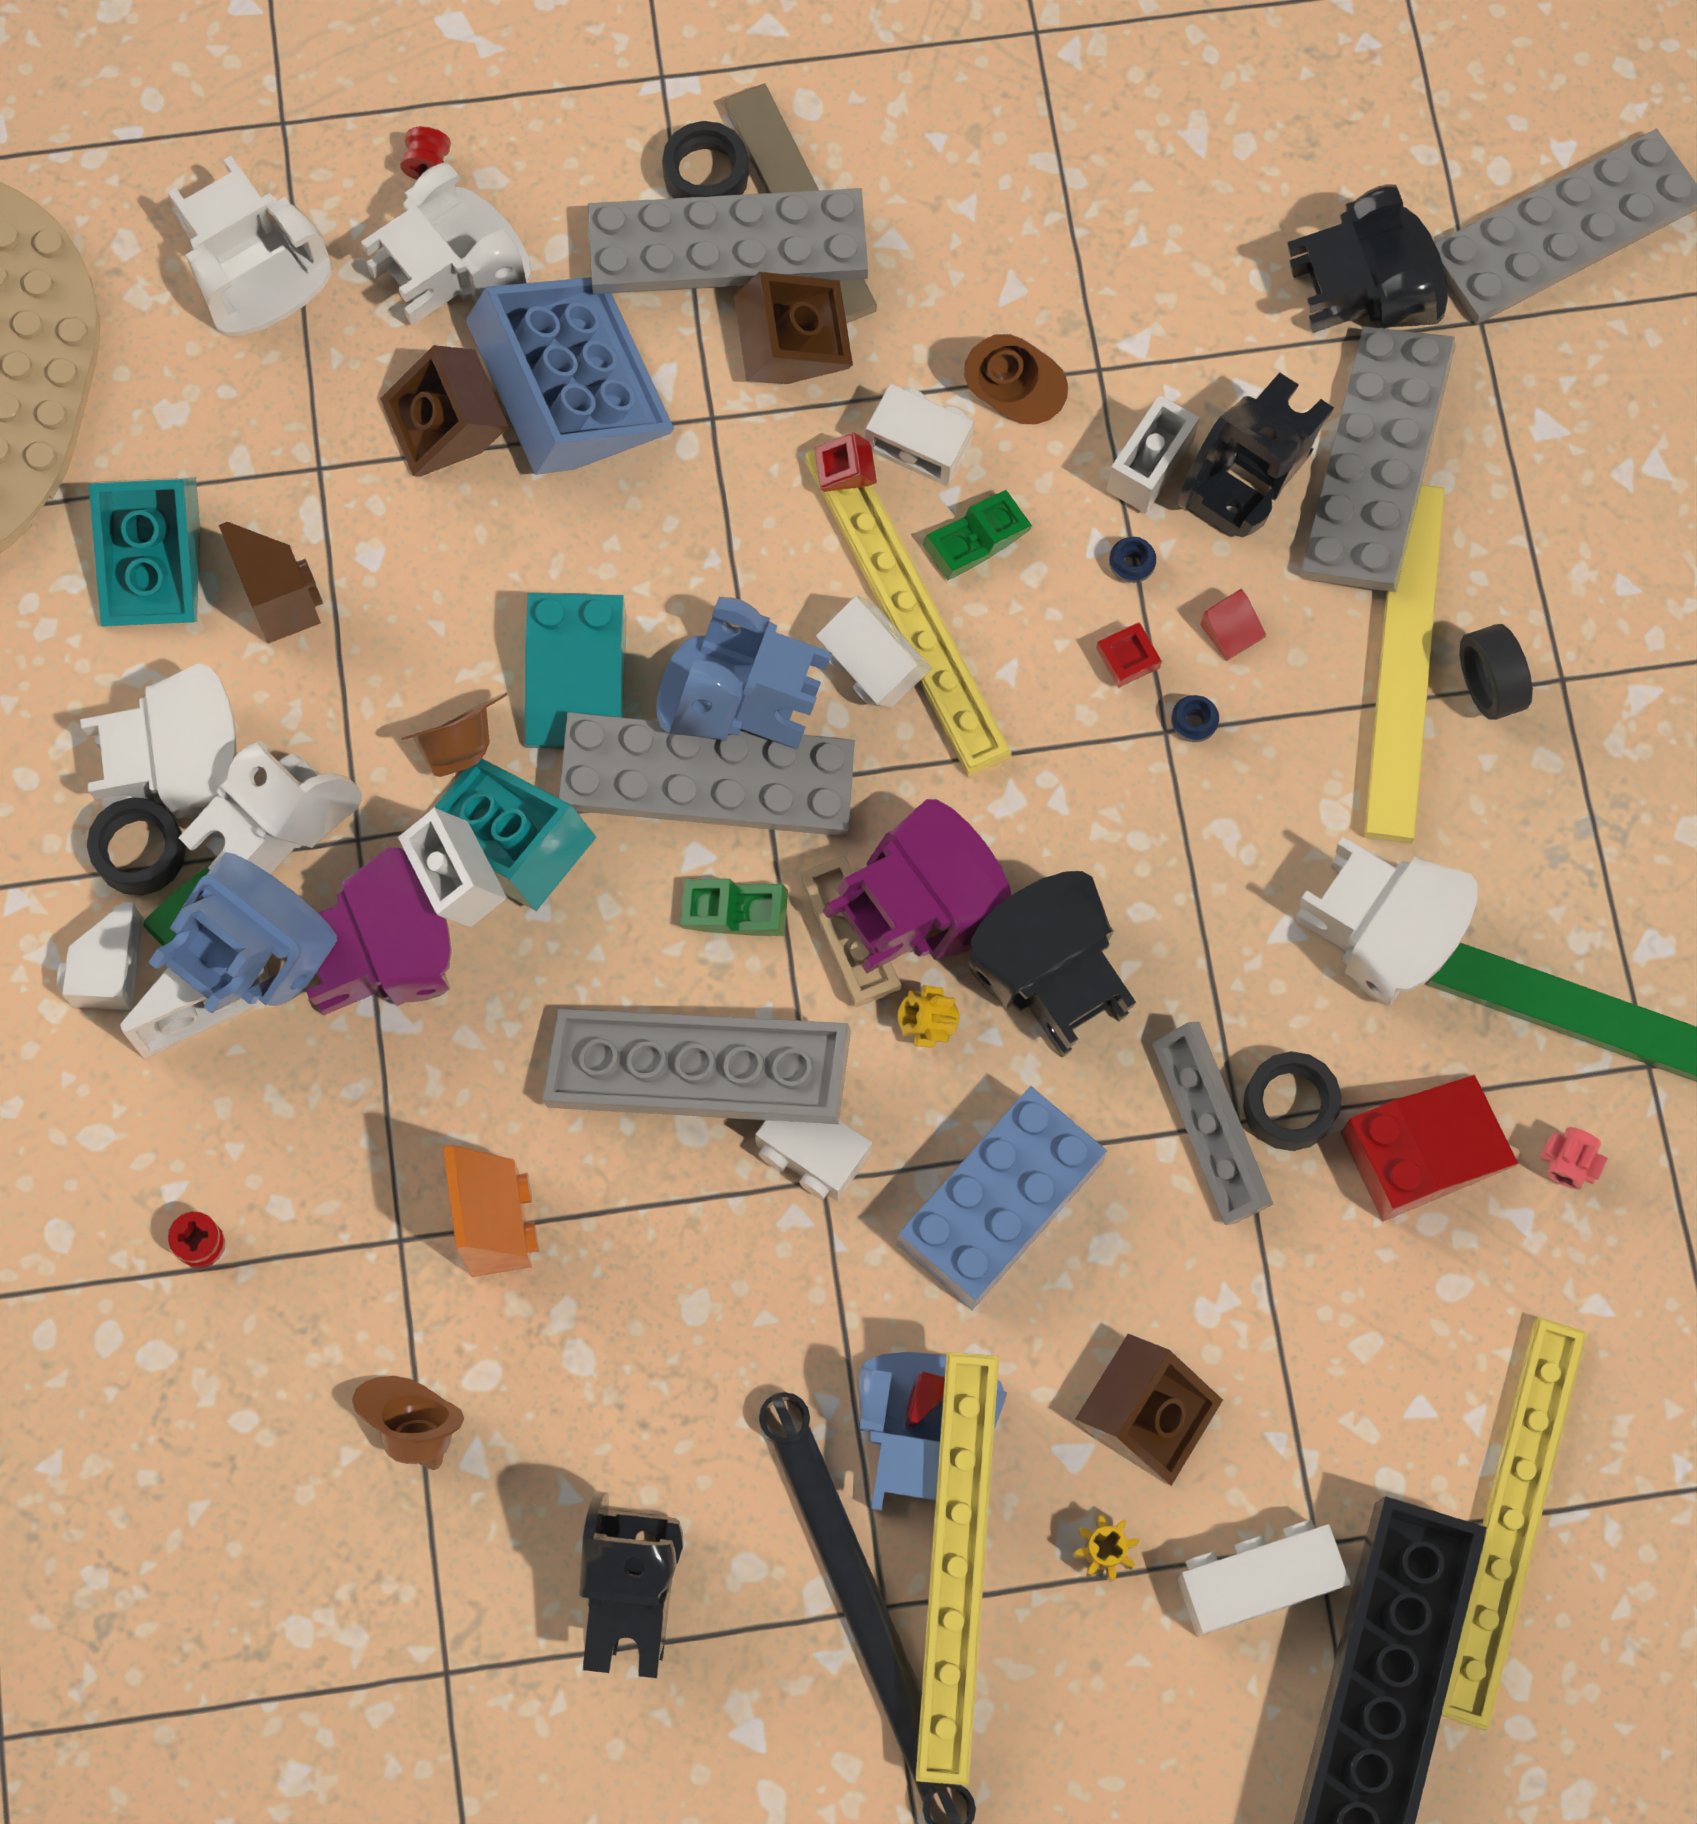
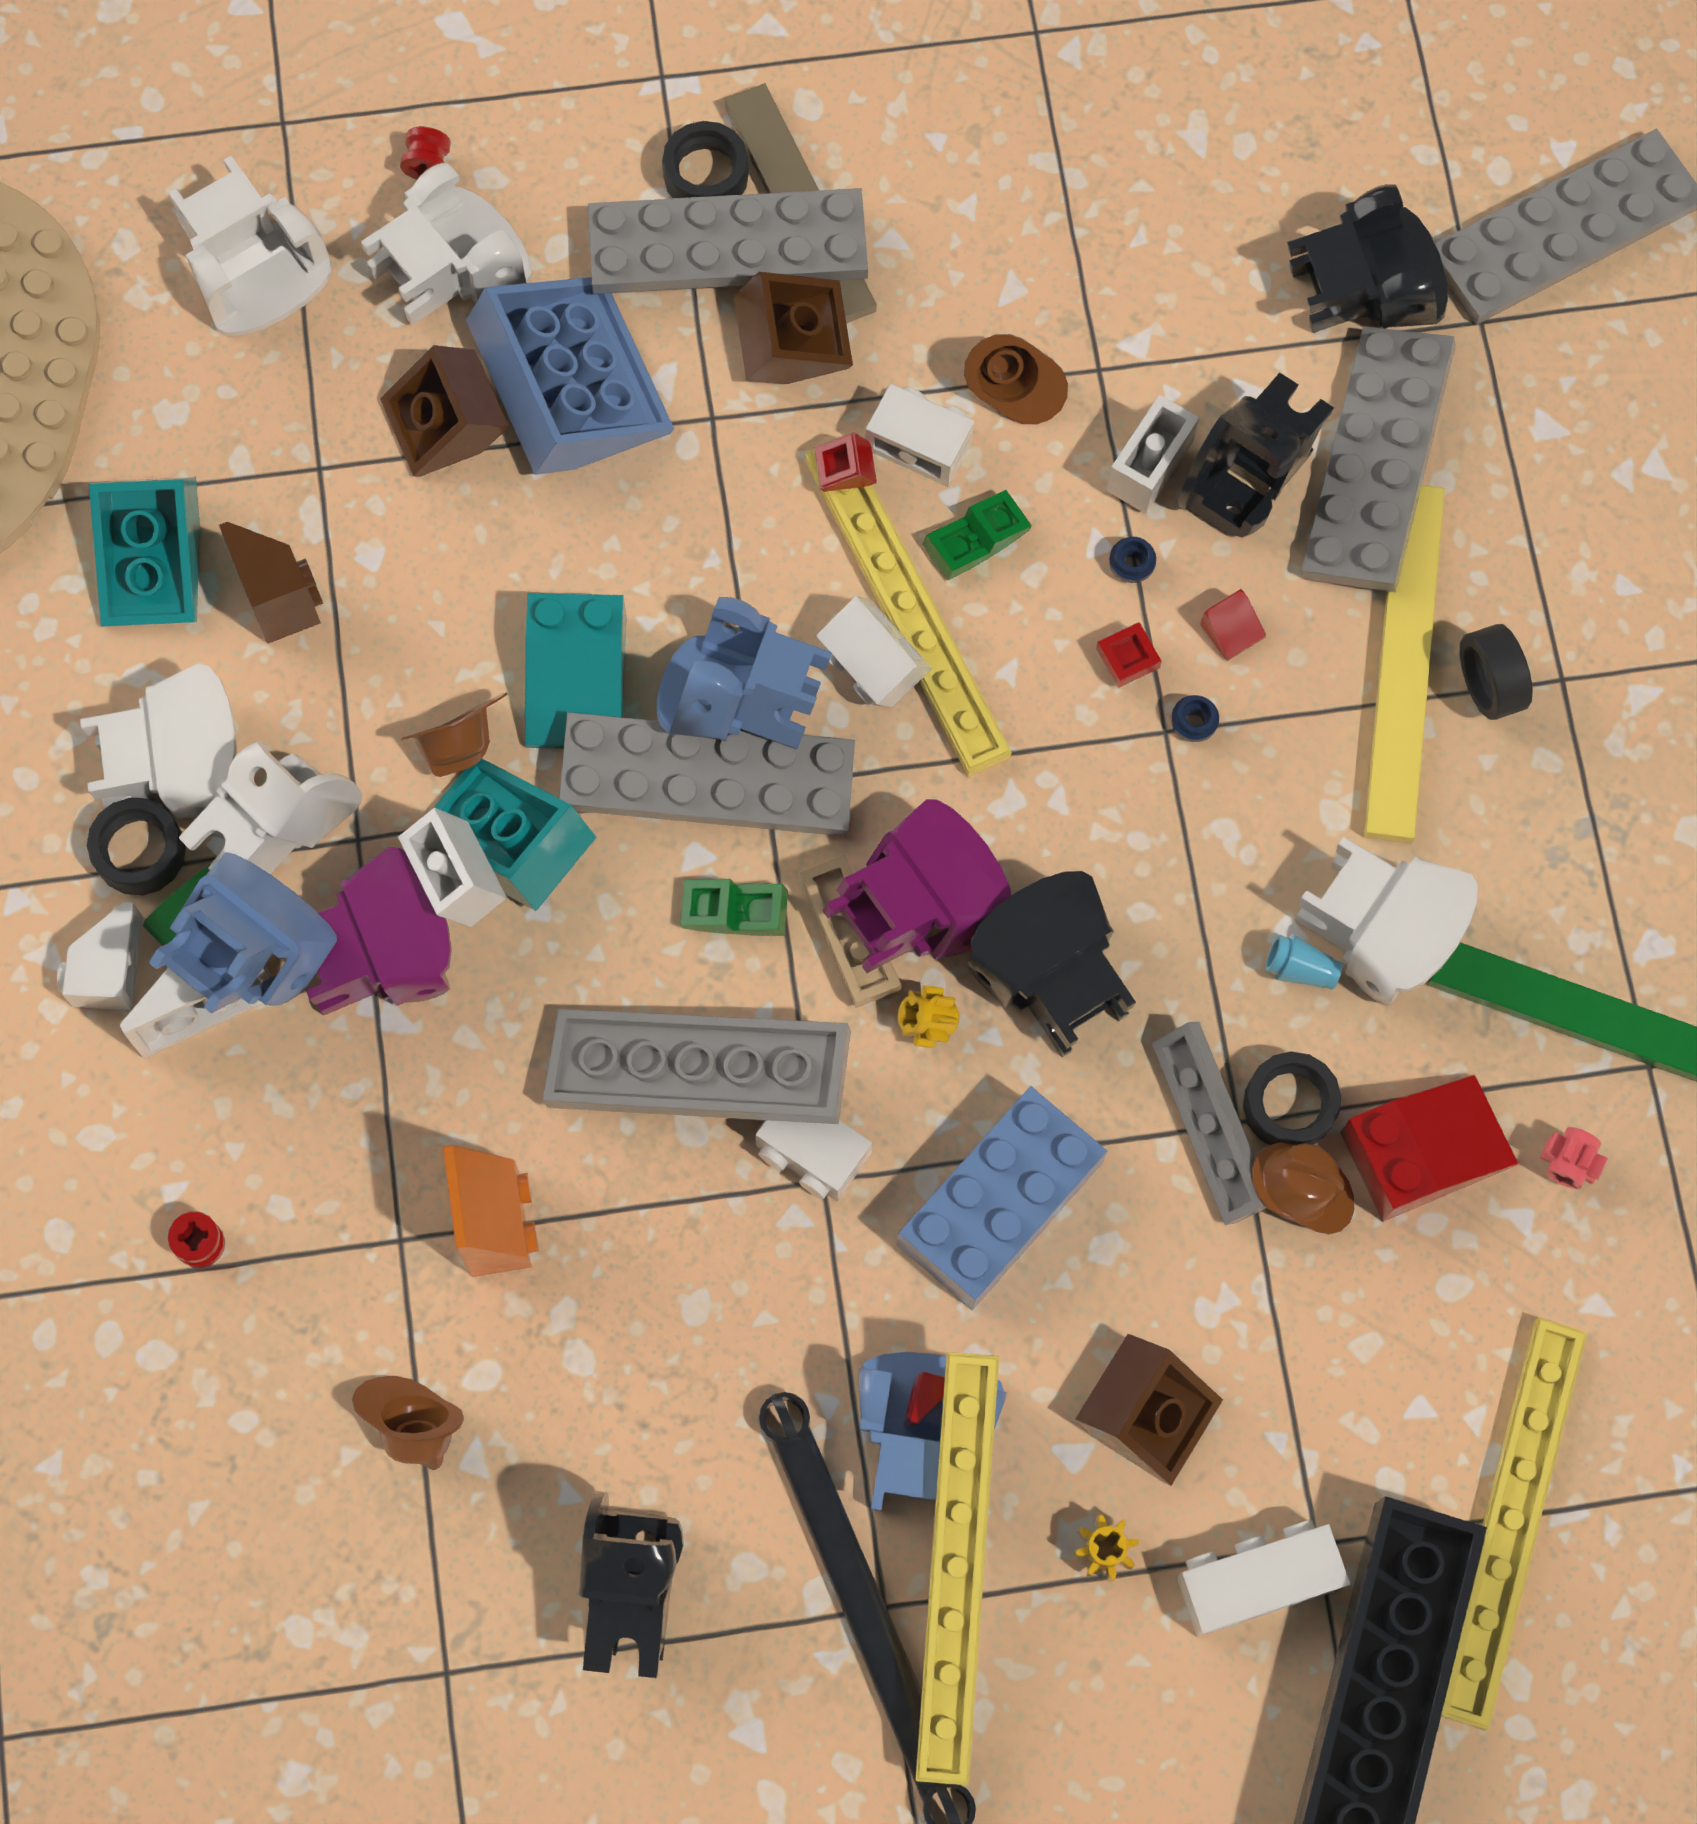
(1302, 963): none -> medium azure cone
(1304, 1186): none -> dark orange piece

